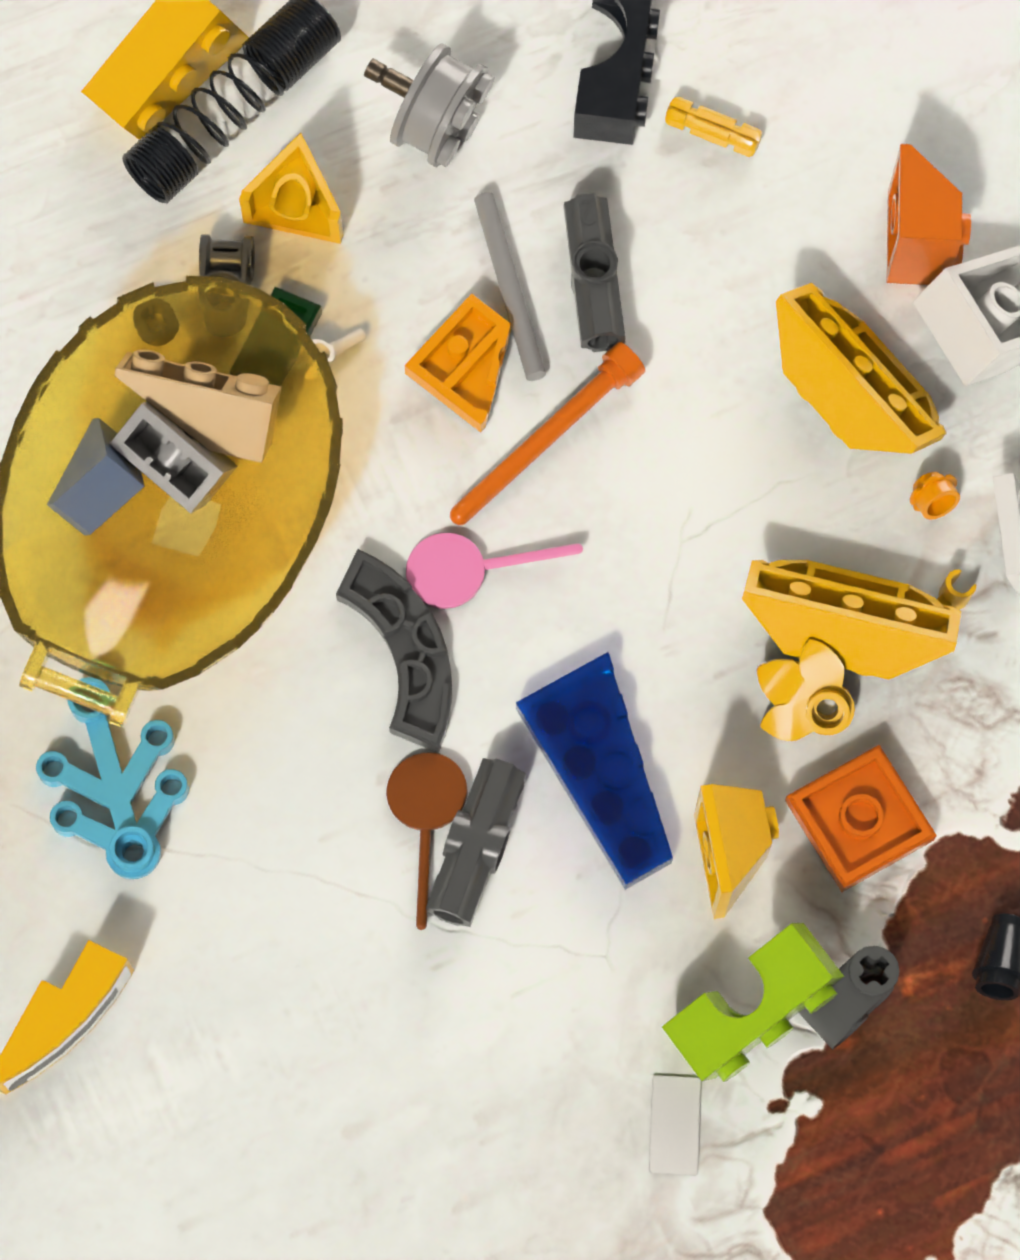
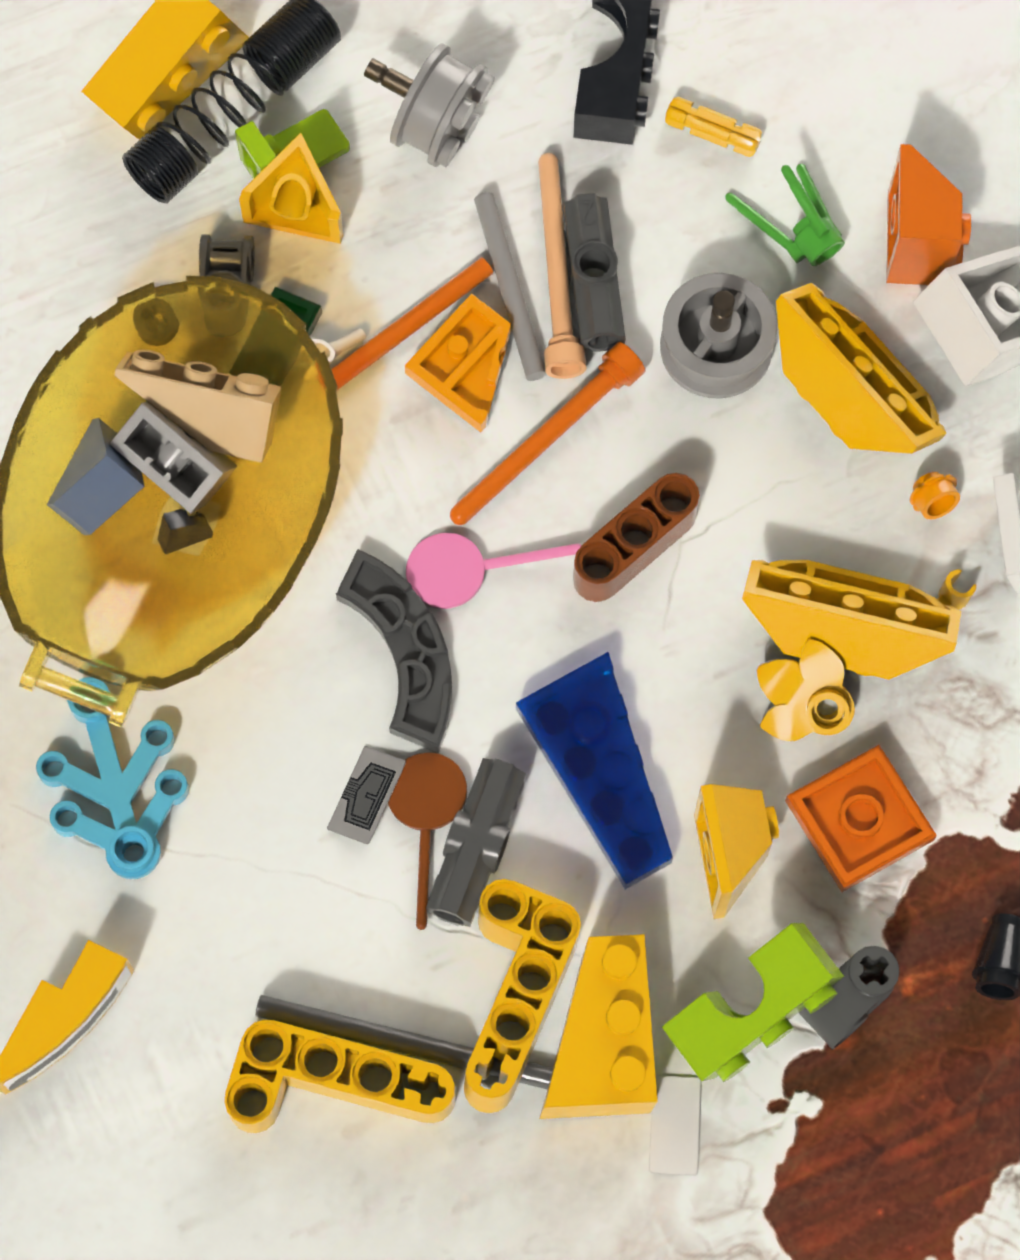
(181, 530): none -> tile
(319, 131): none -> lime bracket
(342, 1084): none -> yellow beam
(366, 795): none -> sticker
(386, 1037): none -> dark grey piece
(411, 322): none -> orange bar
(513, 1000): none -> yellow beam
(564, 354): none -> light nougat piece
(607, 1036): none -> yellow wedge
(644, 515): none -> dark orange beam
(718, 335): none -> light grey wheel
(815, 234): none -> bright green plant

